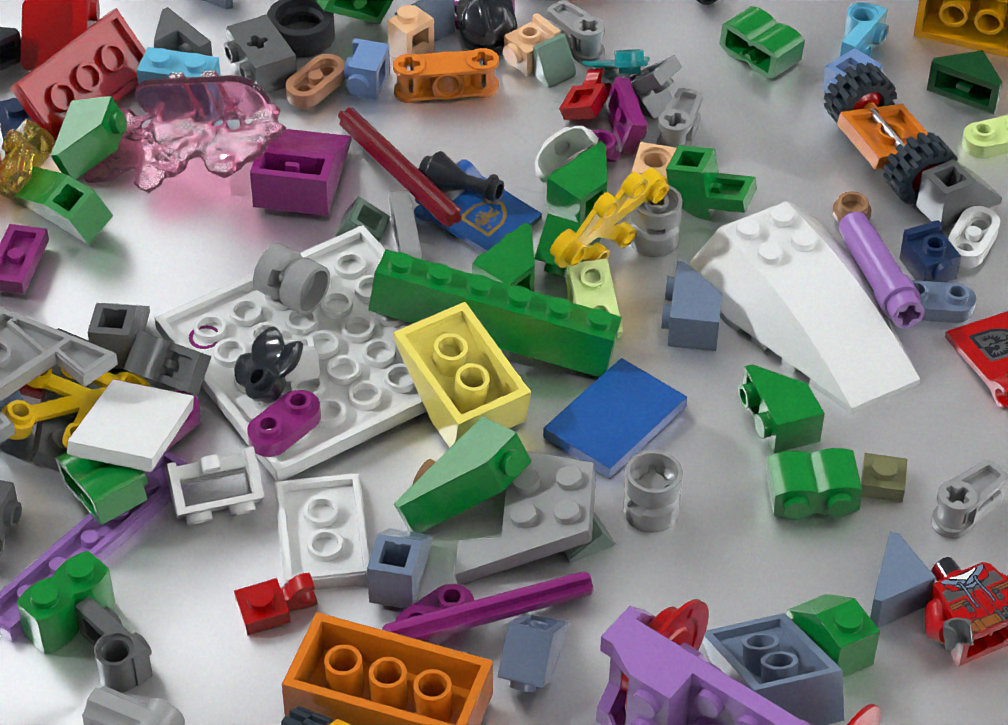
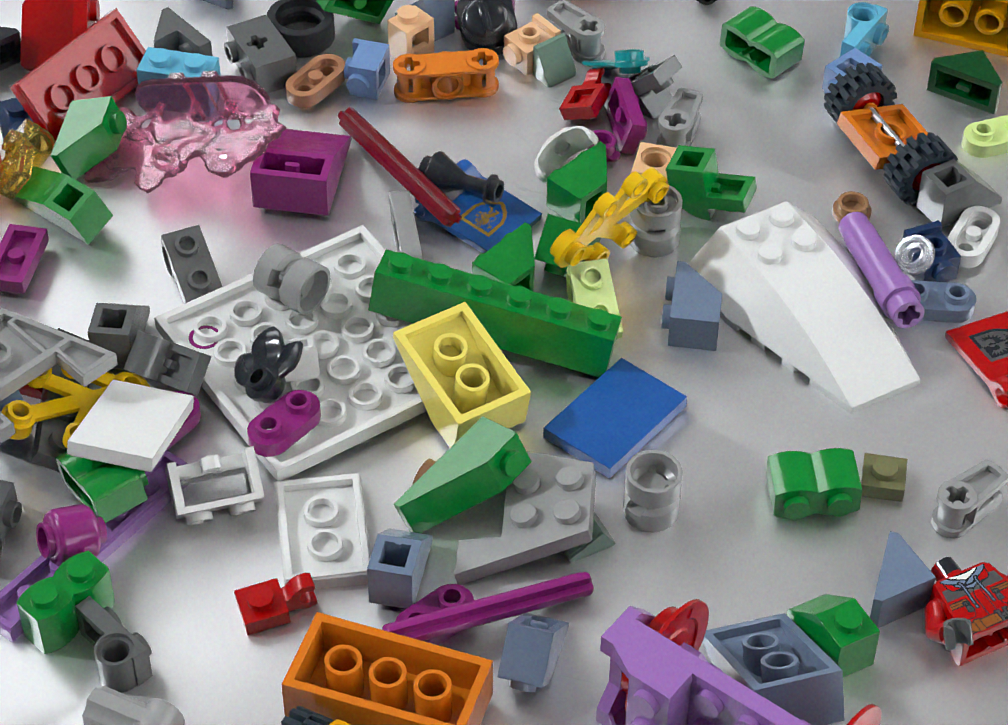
(70, 532): none -> magenta head
(190, 263): none -> dark grey plate
(365, 214): sand green slope -> none
(781, 408): green slope -> none
(908, 247): none -> clear plate

